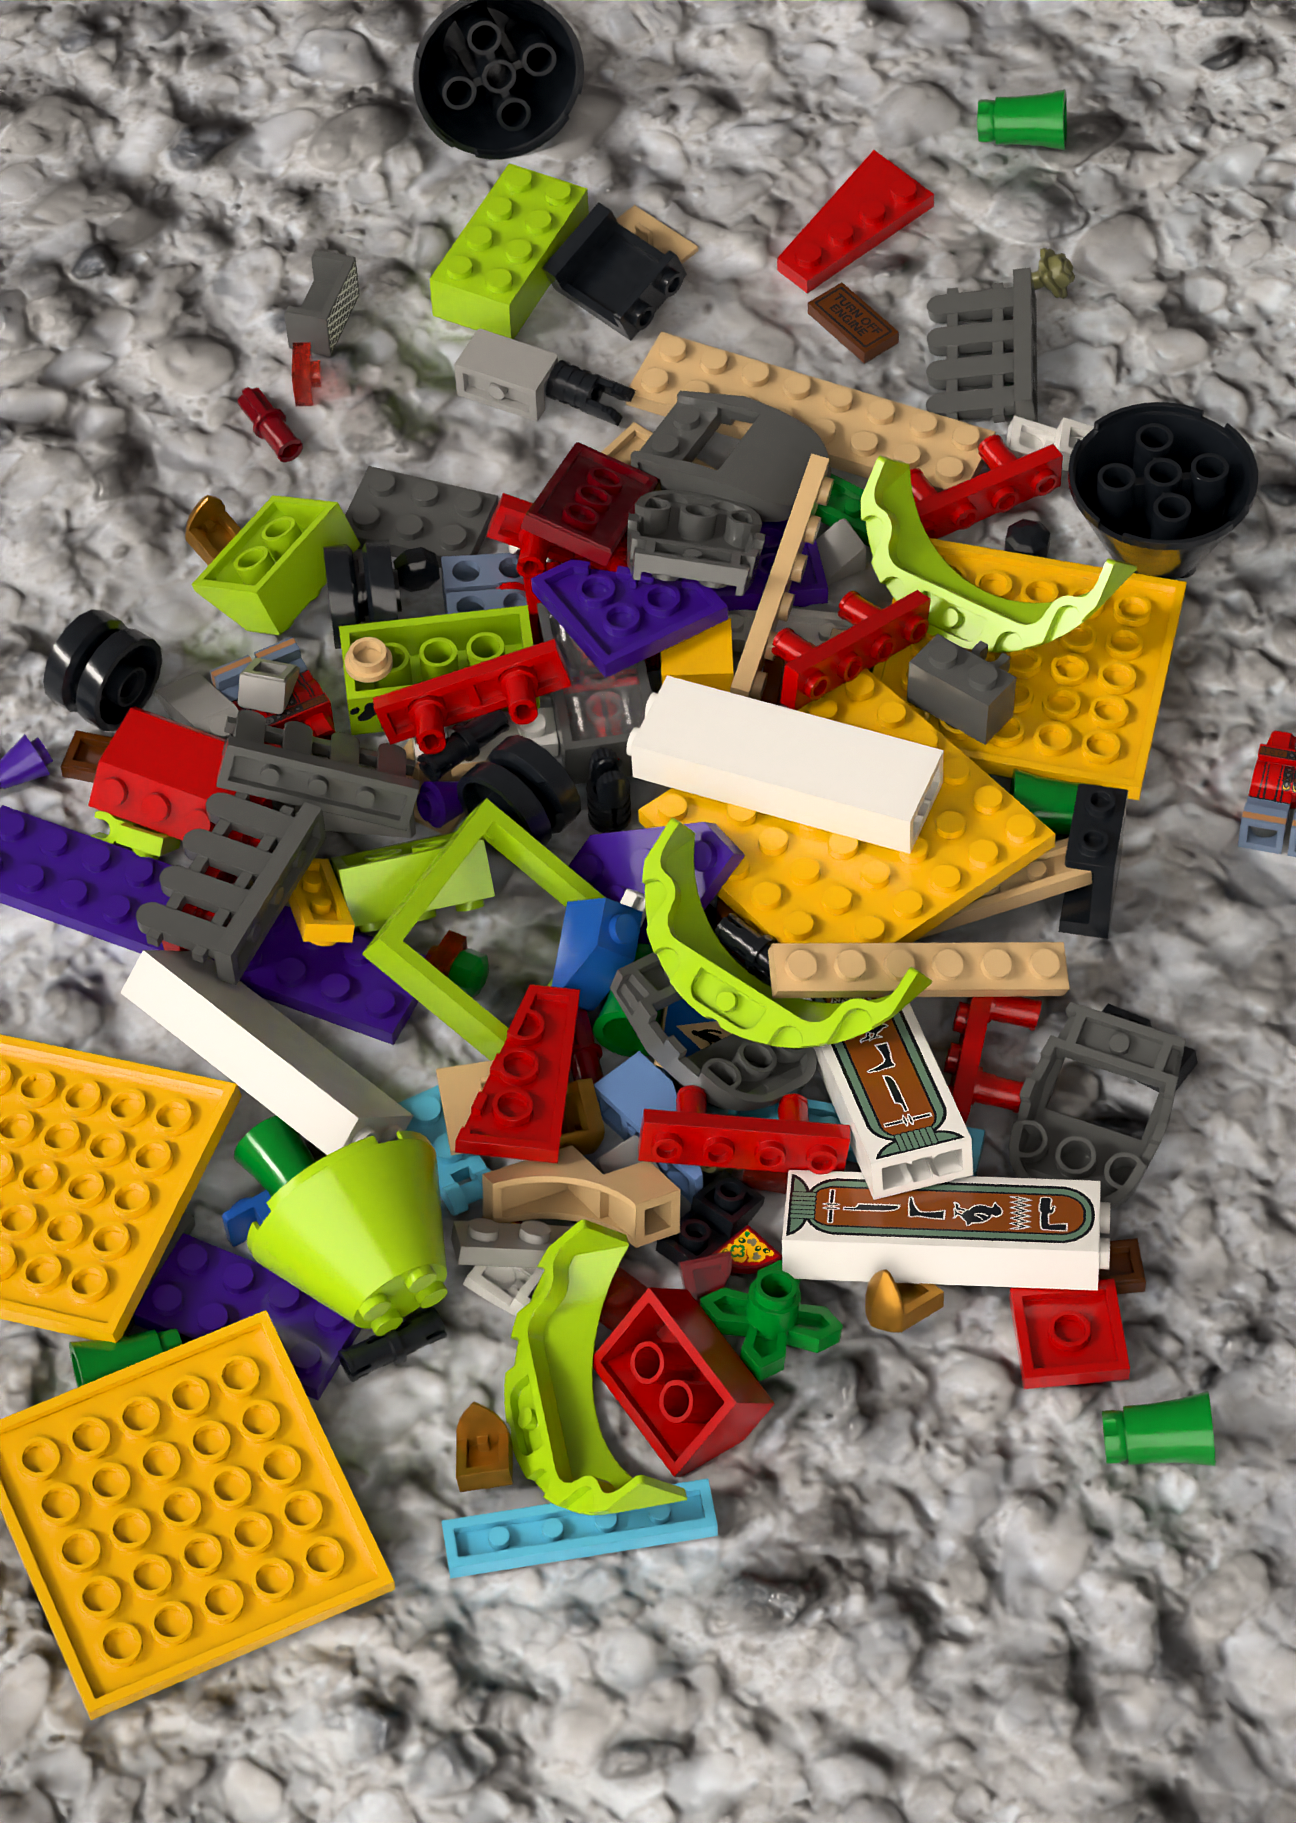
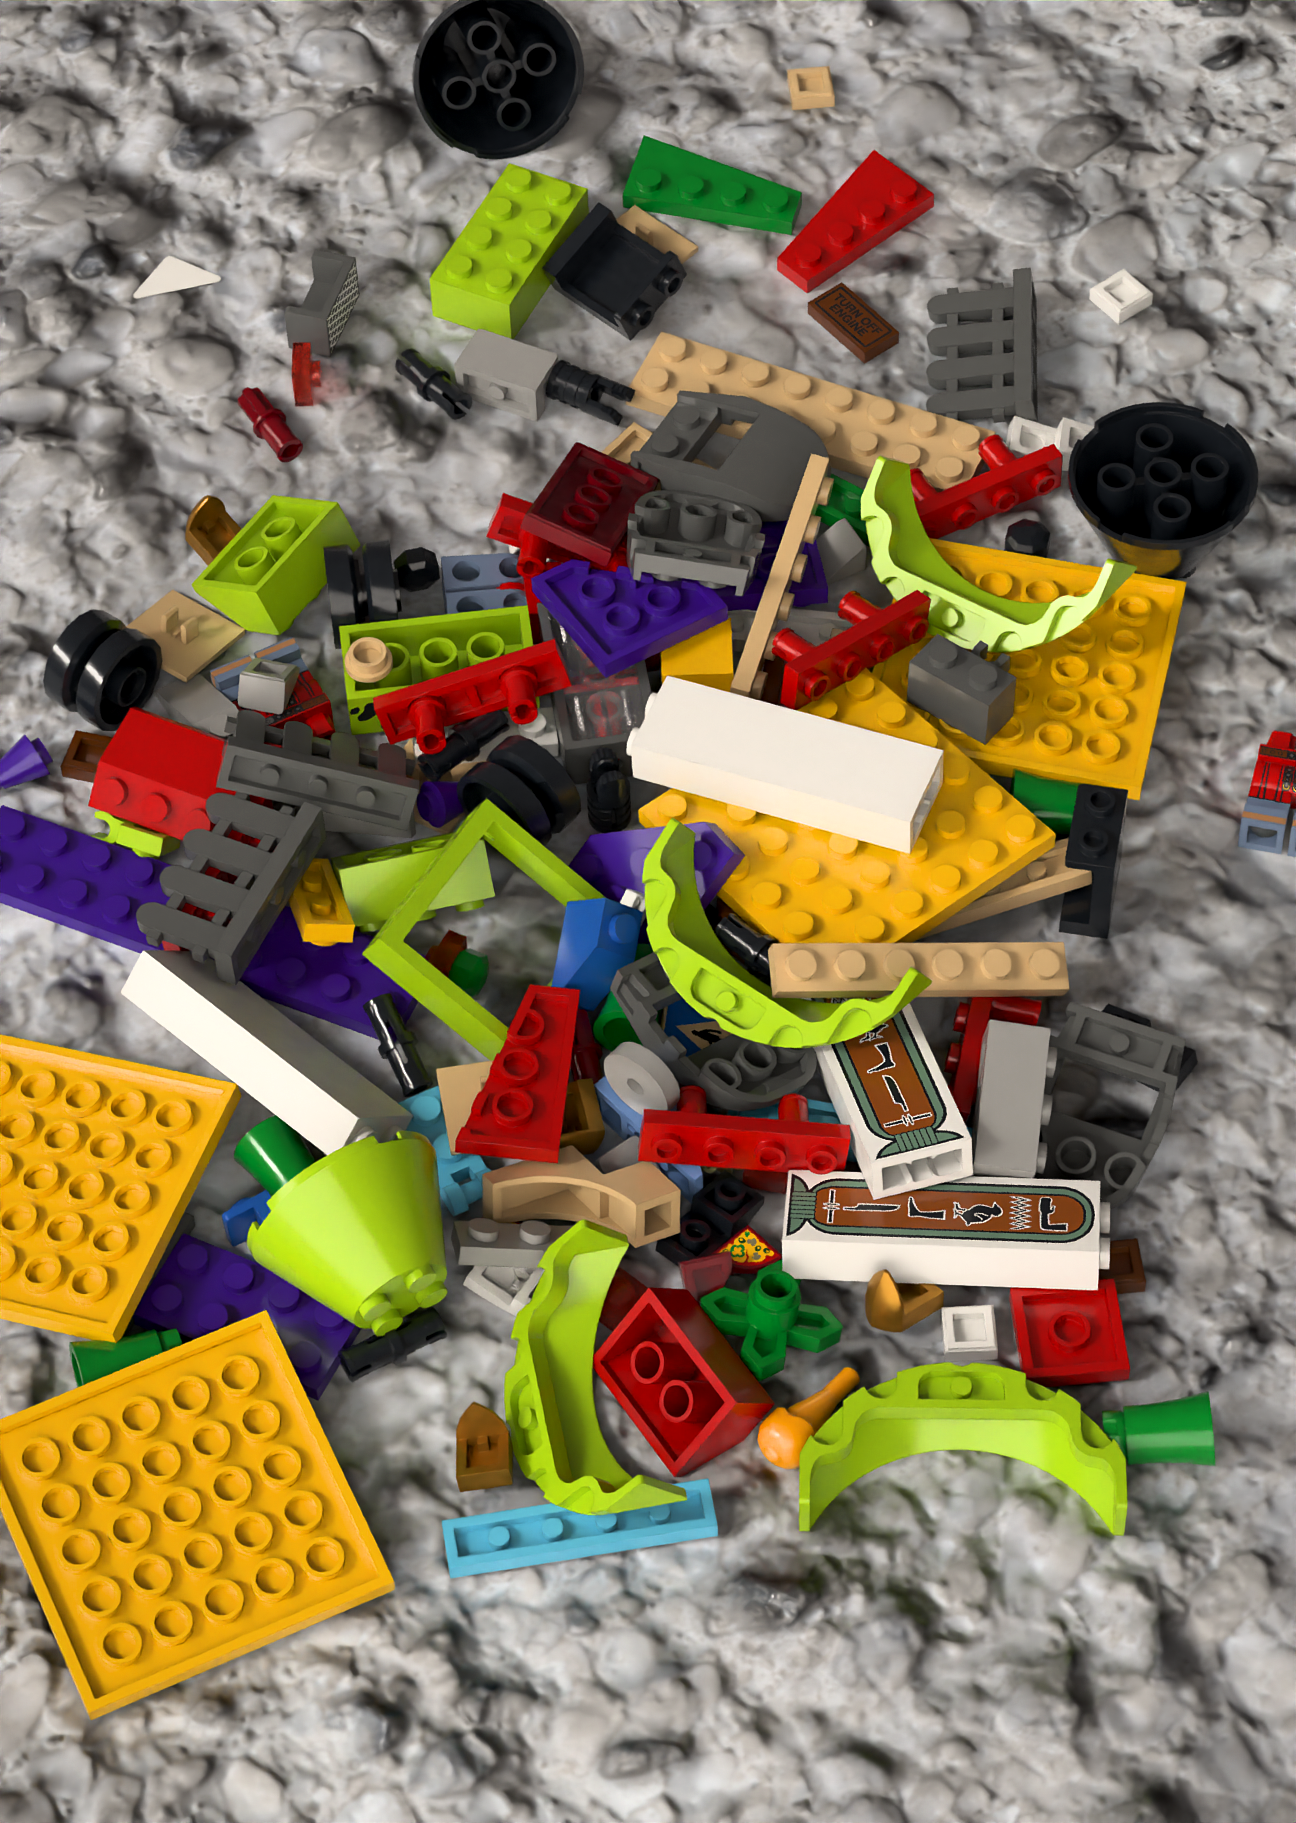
(172, 276): none -> white sticker
(187, 634): none -> tan piece
(412, 1074): none -> black pin
(419, 514): dark grey plate -> none
(433, 384): none -> black pin
(641, 1078): none -> light grey piece
(702, 189): none -> green wing
(787, 1430): none -> light orange piece
(810, 88): none -> tan tile
(963, 1410): none -> lime windscreen
(969, 1333): none -> white tile
(1012, 1100): none -> light grey brick
(1024, 120): green plant -> none
(1053, 273): olive plant -> none
(1121, 296): none -> white tile

